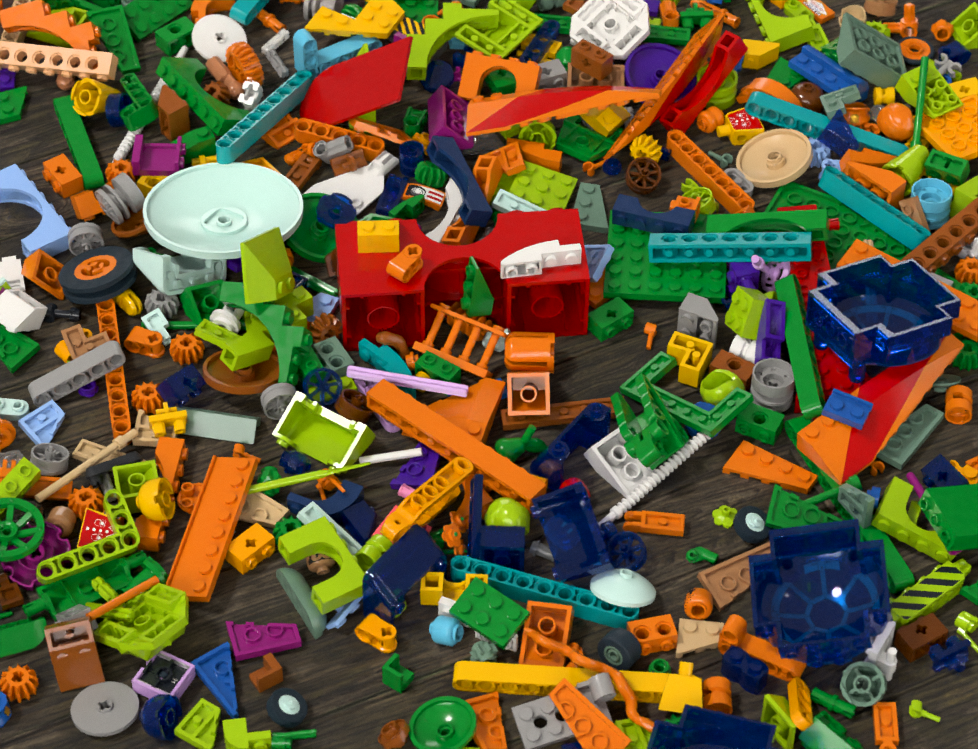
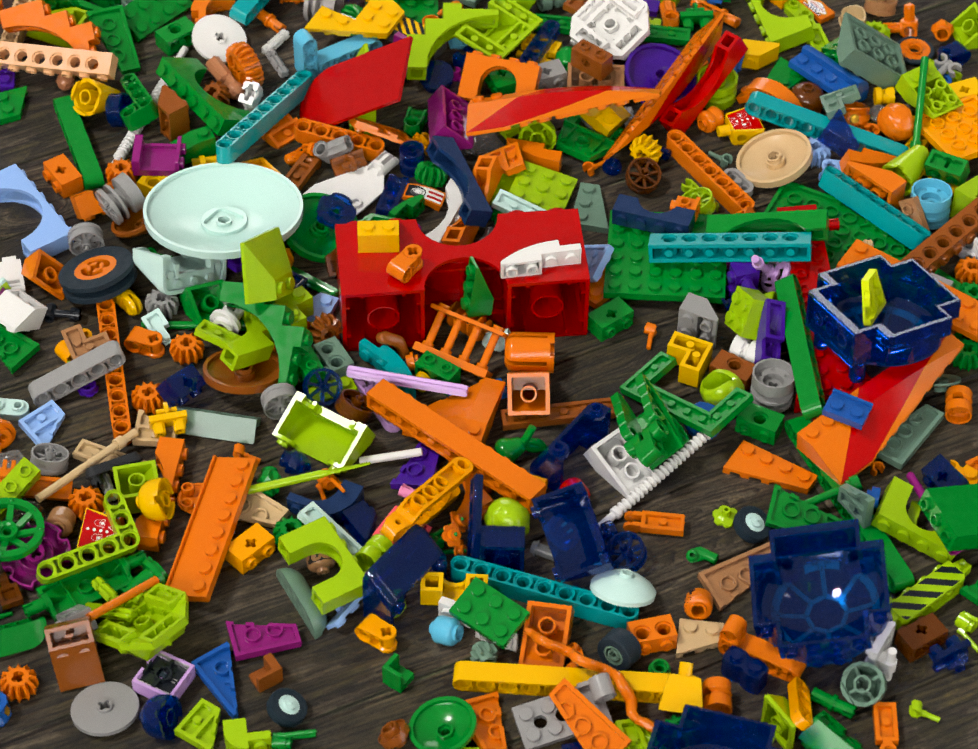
(872, 297): none -> neon yellow wing

